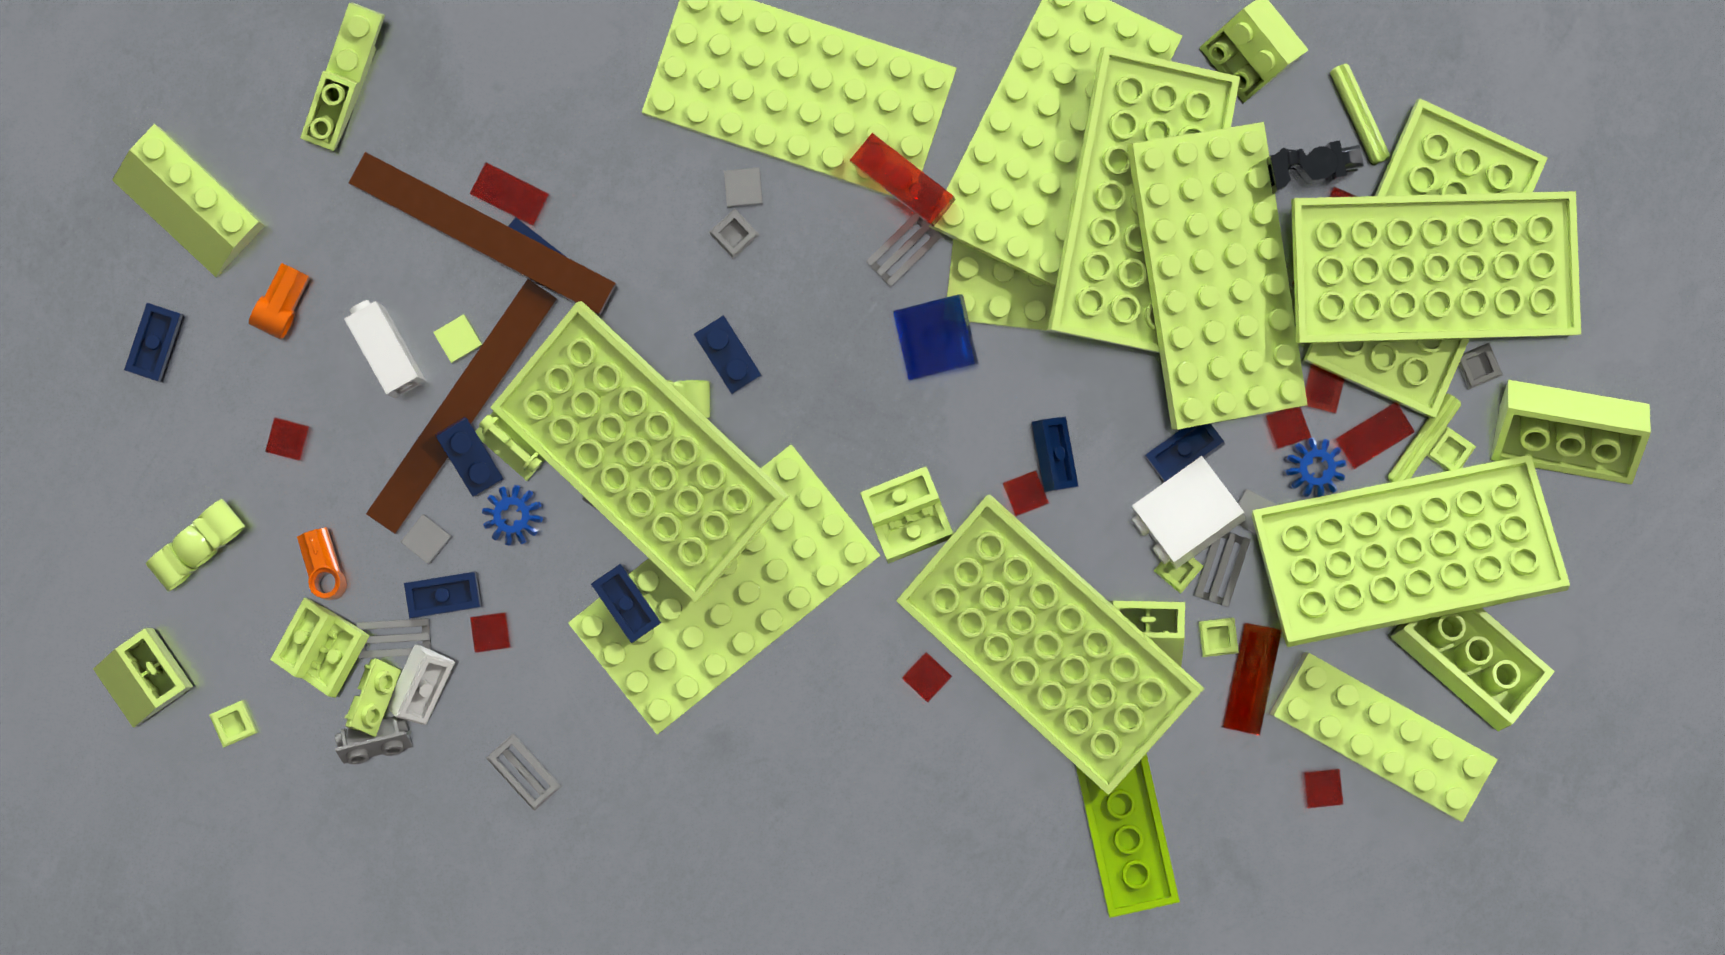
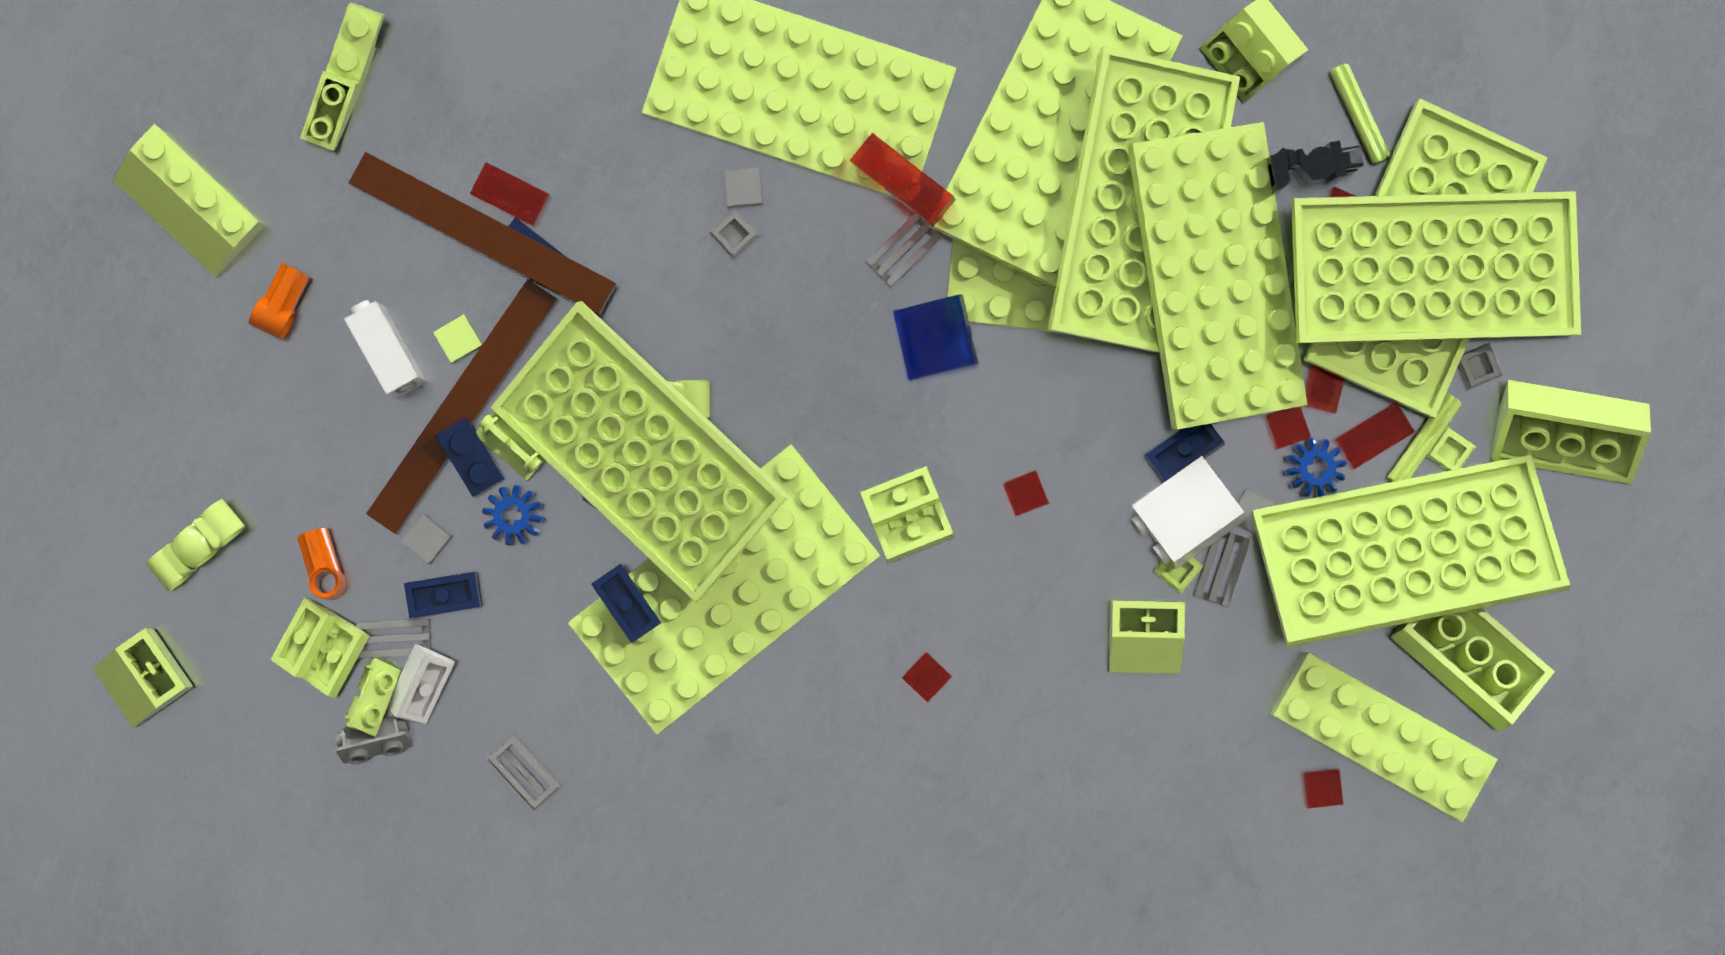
(153, 342): dark blue plate -> none
(233, 723): yellowish green tile -> none
(288, 439): clear red plate -> none
(490, 632): clear red tile -> none
(727, 355): dark blue plate -> none
(1049, 644): yellowish green plate -> none
(1055, 454): dark blue plate -> none
(1129, 842): lime plate -> none
(1218, 637): yellowish green tile -> none
(1252, 679): clear red plate -> none

